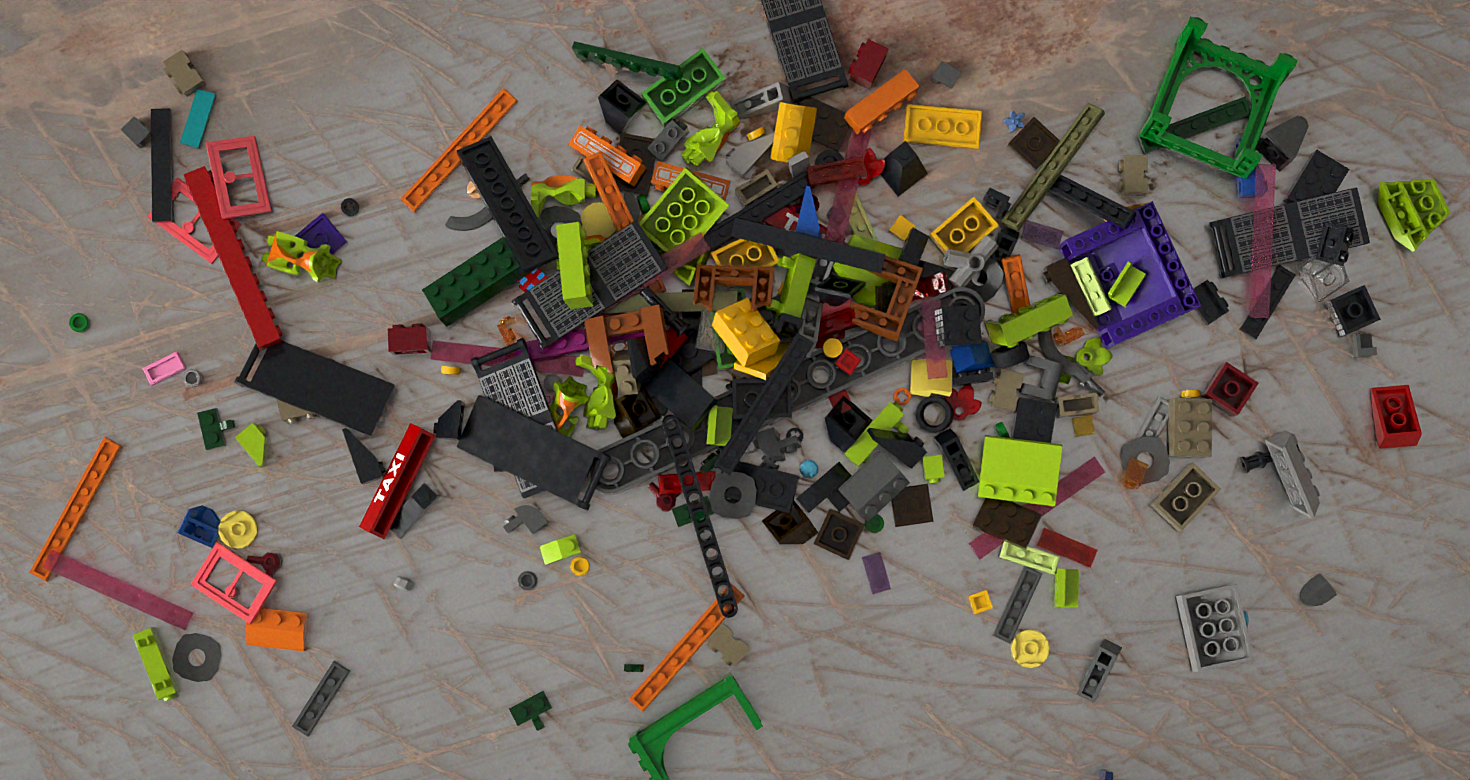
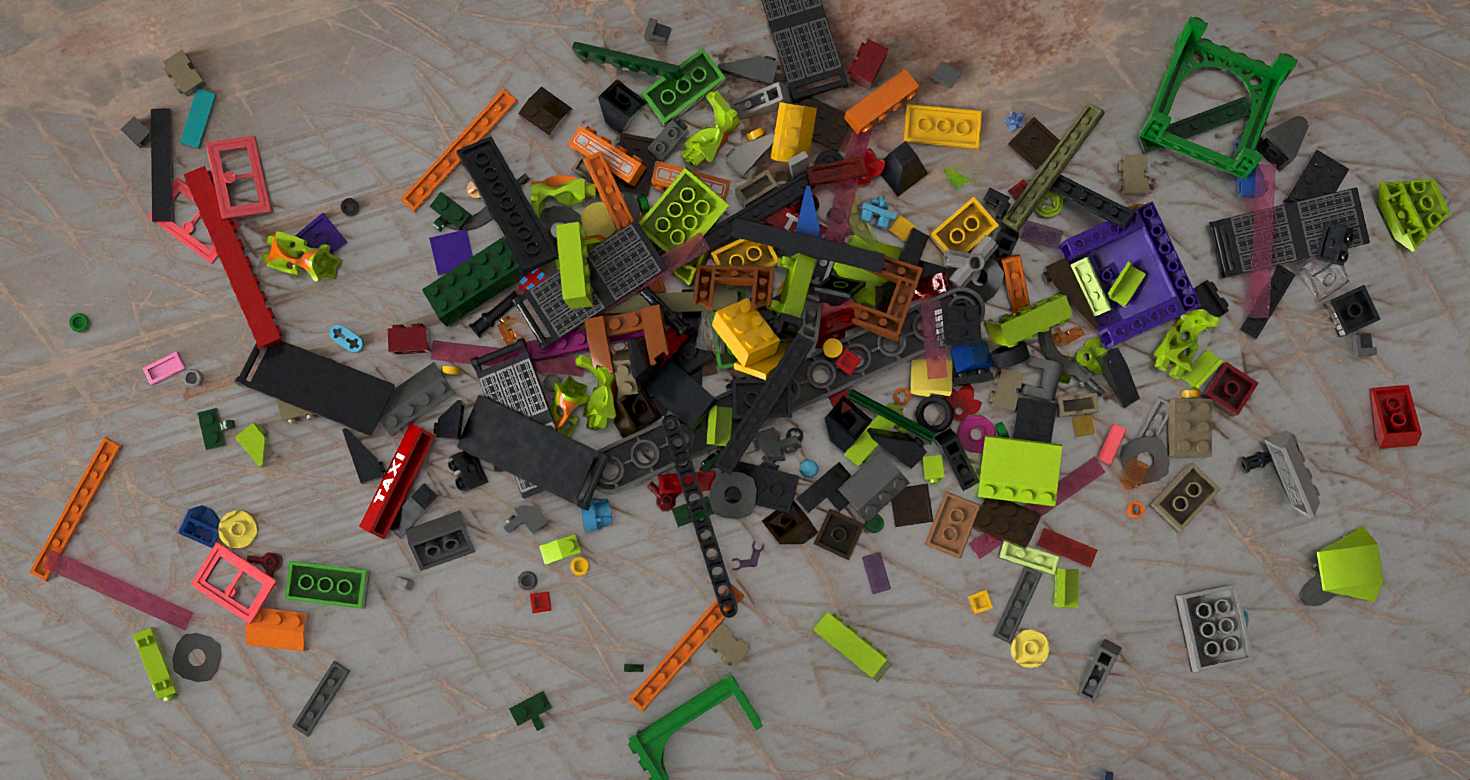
(326, 584): none -> bright green brick
(349, 335): none -> medium azure beam
(415, 399): none -> dark grey slope
(439, 540): none -> dark grey slope
(449, 211): none -> dark green plate
(450, 250): none -> dark purple tile
(466, 471): none -> black bracket
(487, 319): none -> black pin
(540, 602): none -> red tile
(544, 112): none -> dark brown slope
(597, 515): none -> dark azure piece
(657, 32): none -> dark grey panel
(750, 562): none -> clear purple arm
(756, 69): none -> dark grey slope
(853, 647): none -> lime wedge
(869, 210): none -> medium azure hips
(892, 416): none -> dark green axle
(952, 525): none -> medium nougat tile
(957, 179): none -> clear neon green piece
(970, 423): none -> dark pink tile
(1017, 190): none -> red tile
(1048, 211): none -> lime gear
(1111, 444): none -> coral brick
(1118, 376): none -> black slope
(1141, 510): none -> orange bush
(1173, 347): none -> lime hips
(1202, 369): none -> lime panel
(1352, 566): none -> lime wedge

